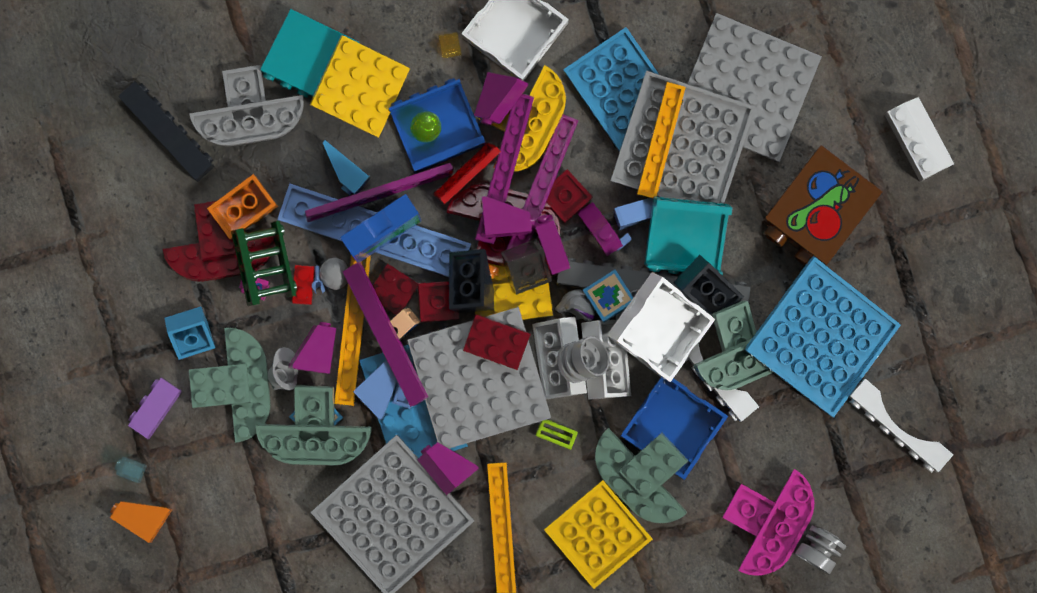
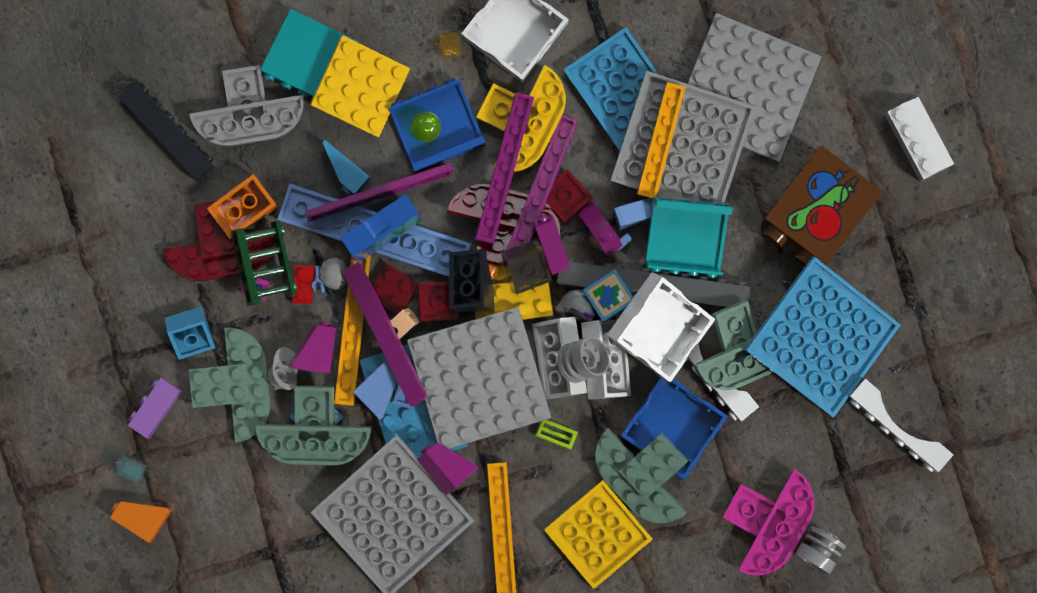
(466, 172): red plate -> none
(496, 342): dark red plate -> none
(498, 97): magenta slope -> none
(504, 219): magenta slope -> none
(707, 287): black slope -> none

